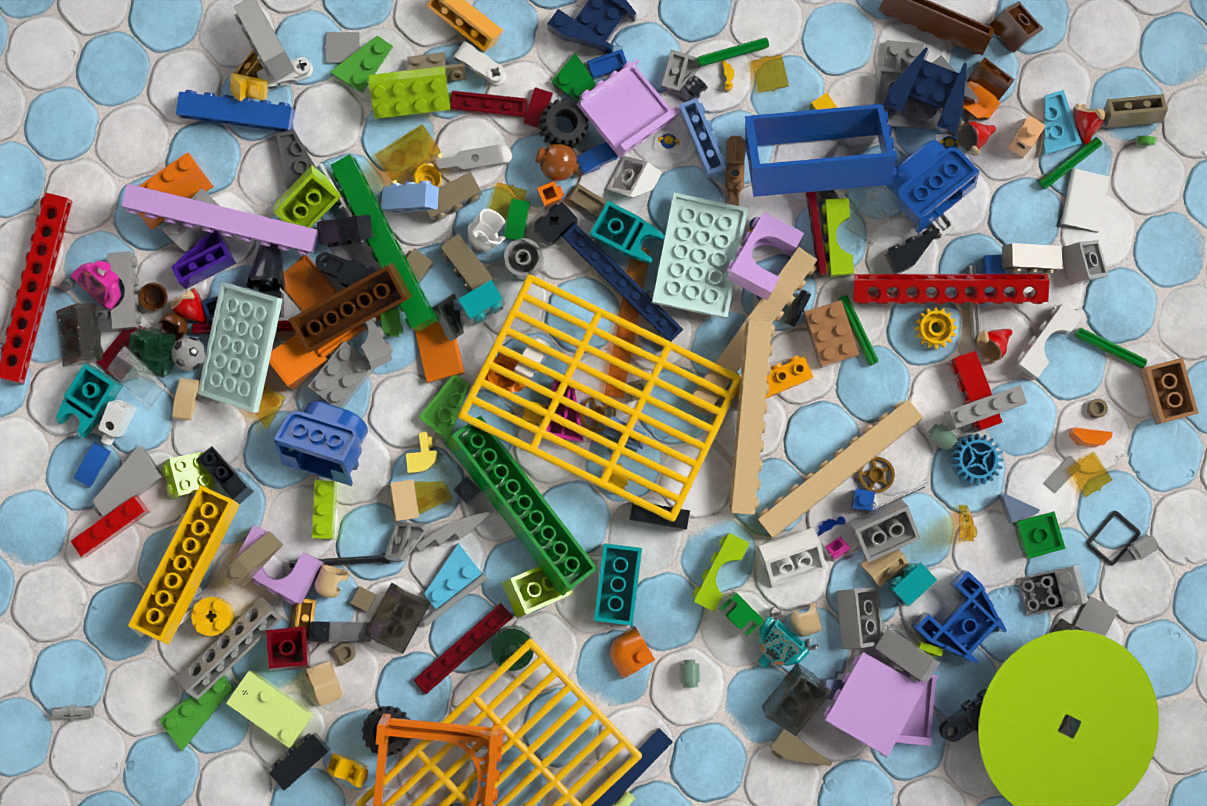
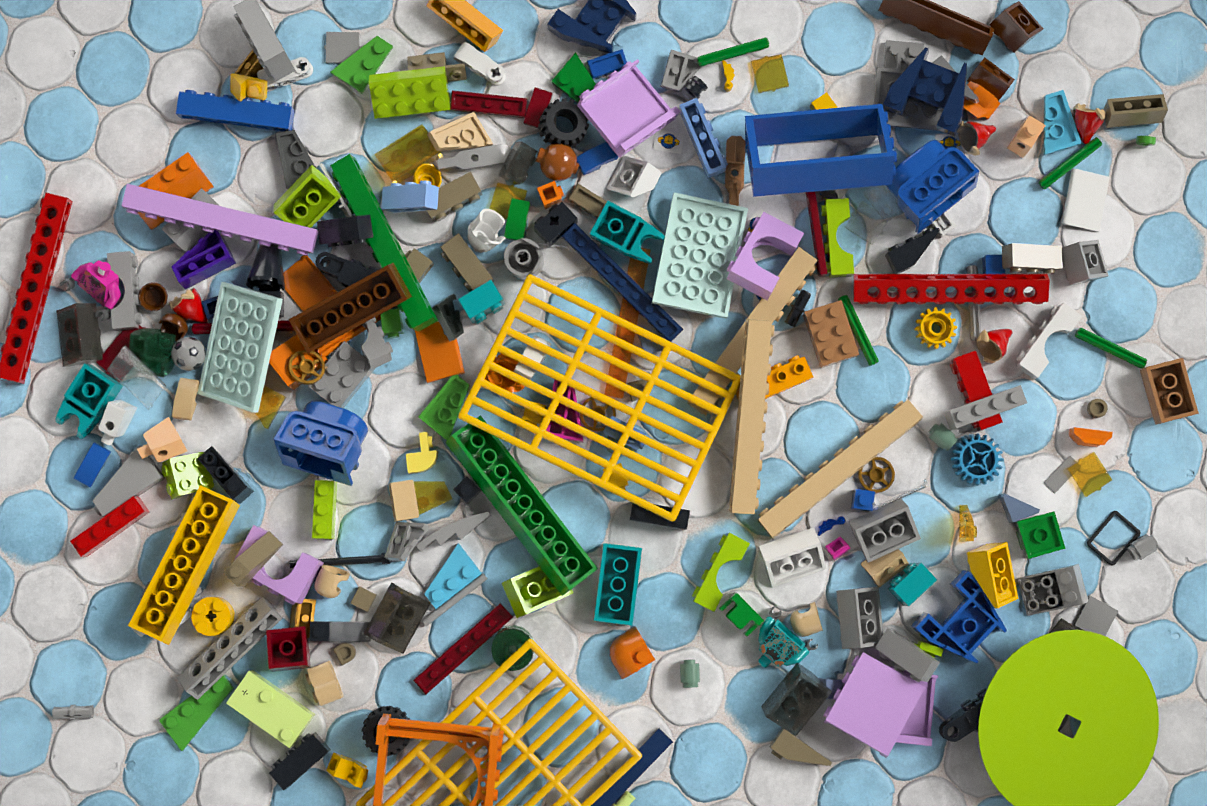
(162, 442): none -> light nougat torso
(306, 367): none -> pearl gold wheel
(460, 134): none -> tan wing
(518, 163): none -> clear smoke brick
(994, 572): none -> yellow slope

